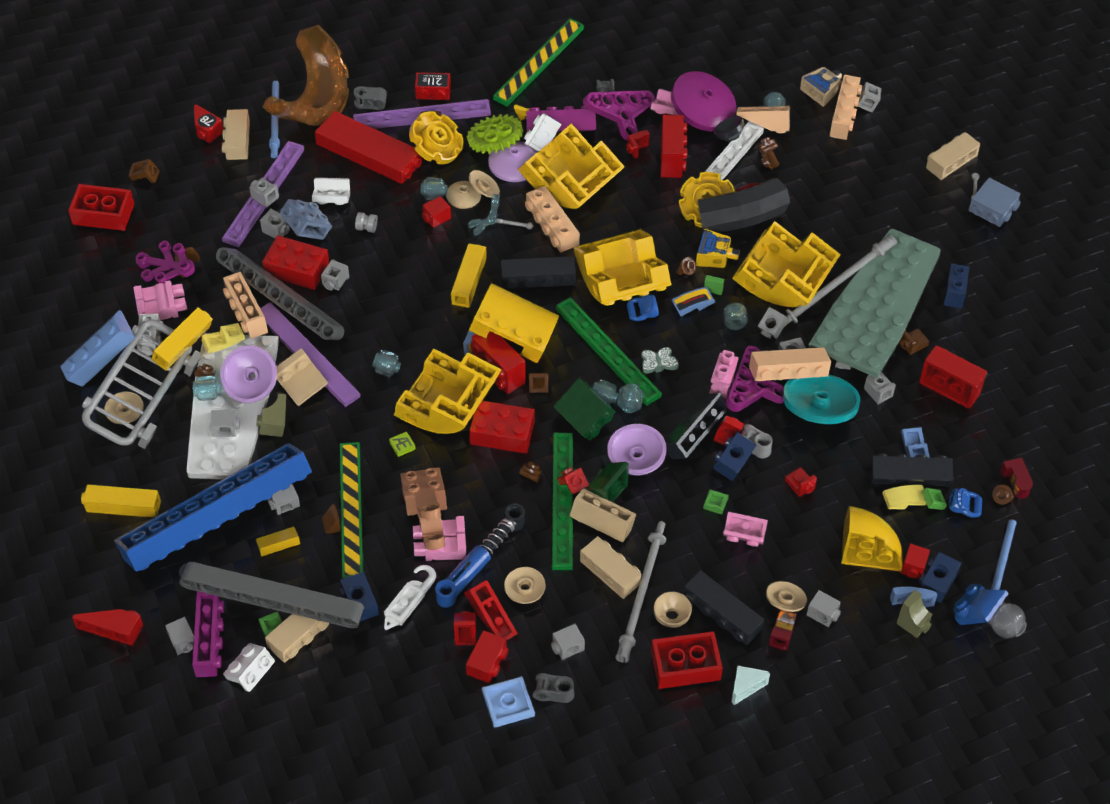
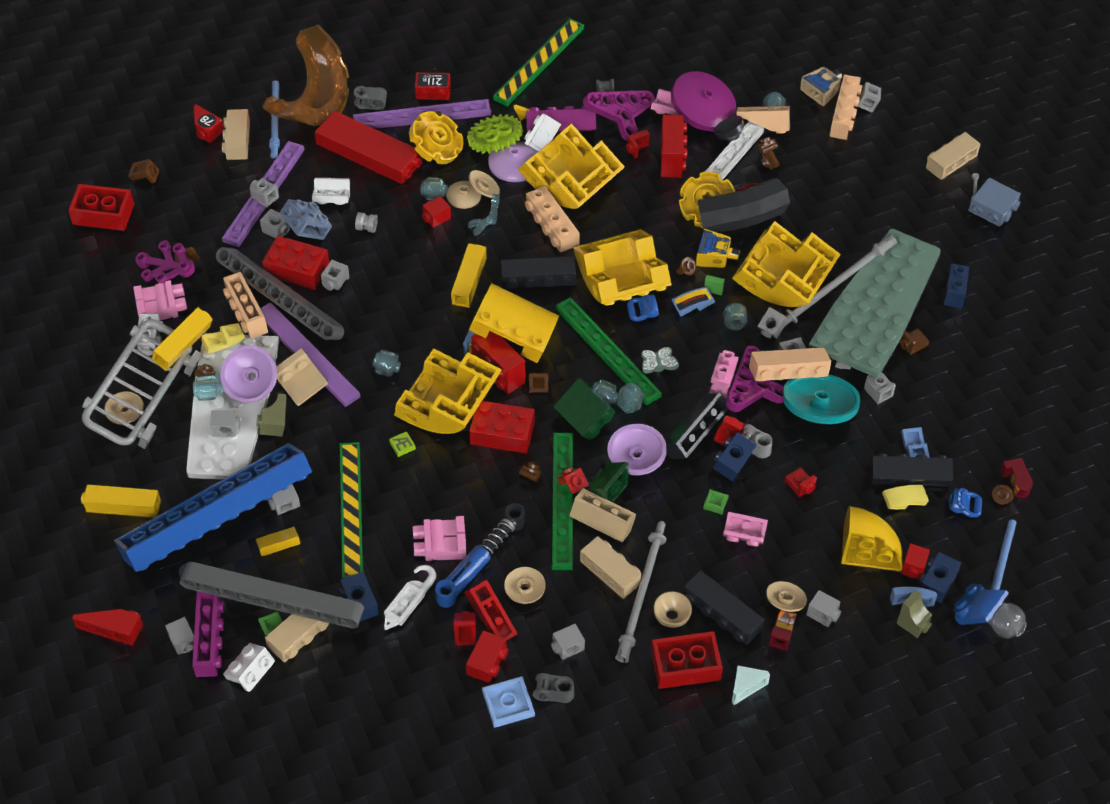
(98, 350): medium blue slope -> none
(331, 520): reddish brown slope -> none
(426, 497): nougat brick -> none
(529, 225): light grey hinge -> none
(934, 498): bright green tile -> none
(952, 376): red brick -> none

